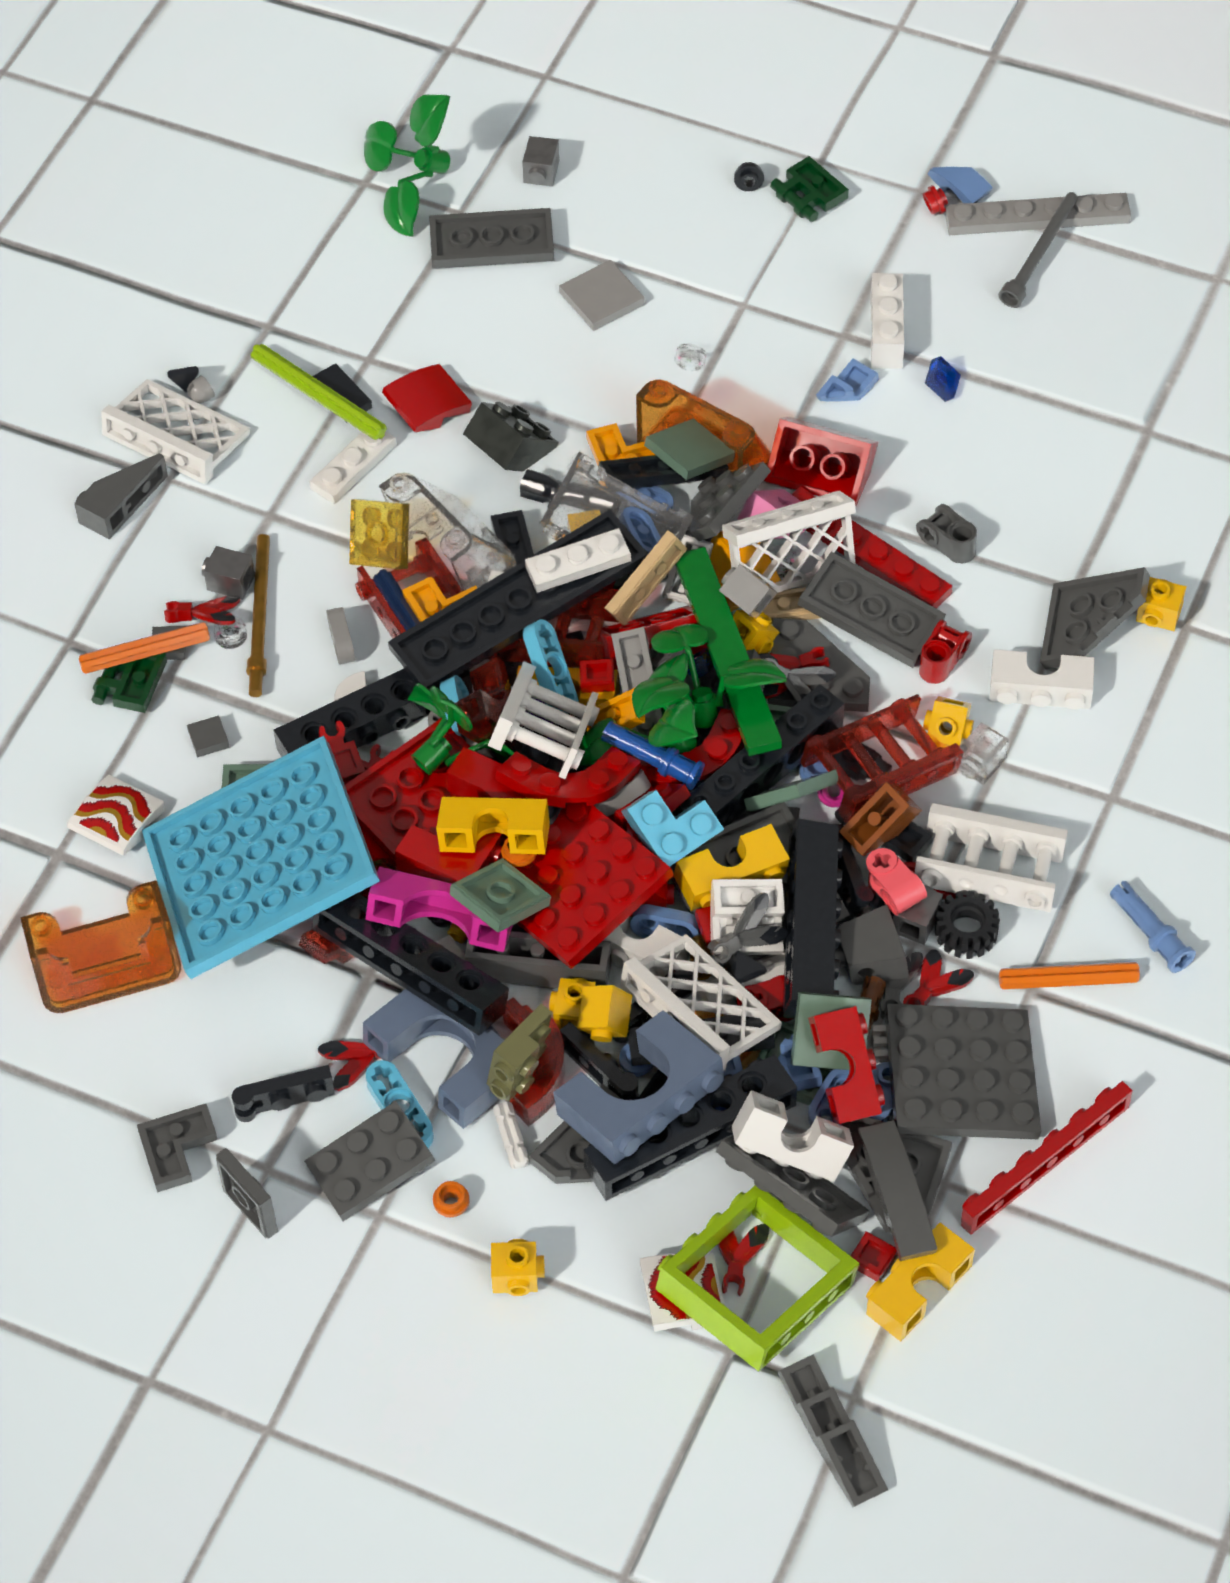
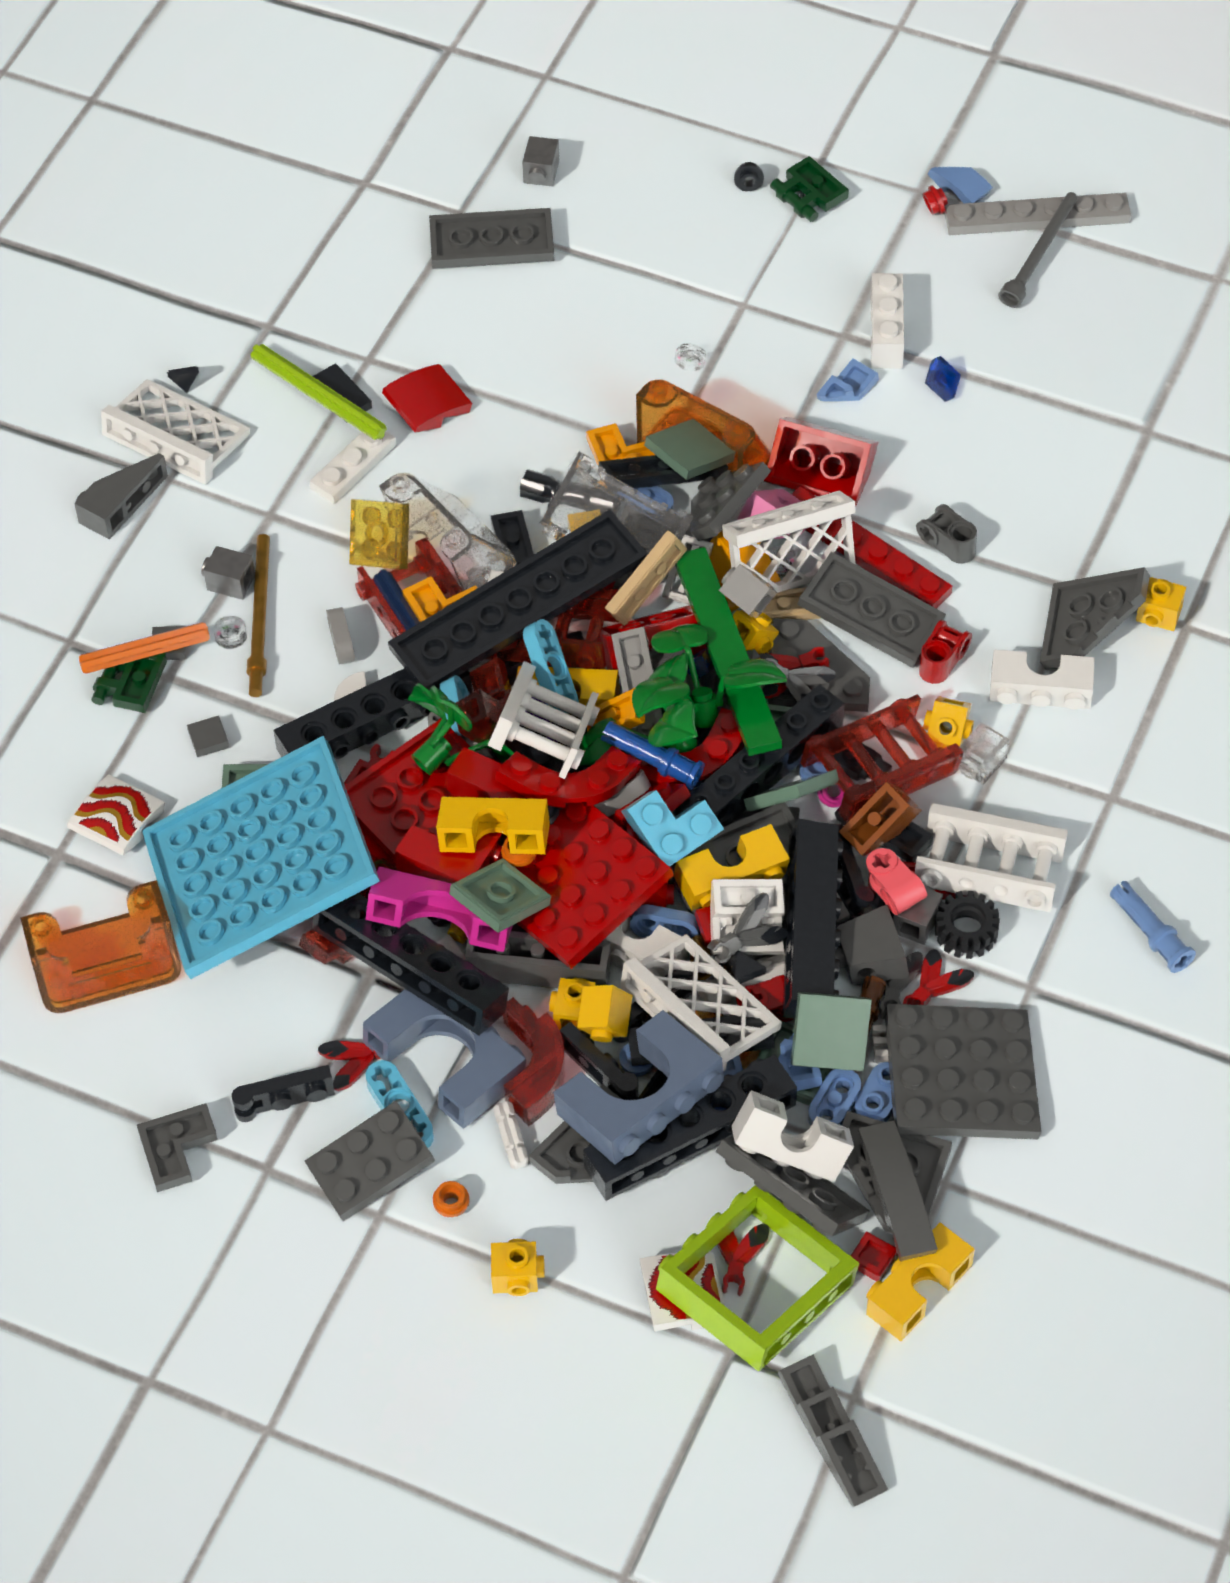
(200, 390): light grey hinge -> none
(211, 611): red piece -> none
(246, 1193): dark grey plate -> none
(345, 754): red plate -> none
(426, 121): green plant -> none
(509, 435): pearl dark grey slope -> none
(518, 1055): olive plate -> none
(578, 560): white plate -> none
(597, 676): red tile -> none
(601, 295): light grey tile -> none
(641, 527): medium blue plate -> none
(858, 1094): red arch -> none
(1054, 1149): red plate -> none
(1069, 975): orange axle -> none

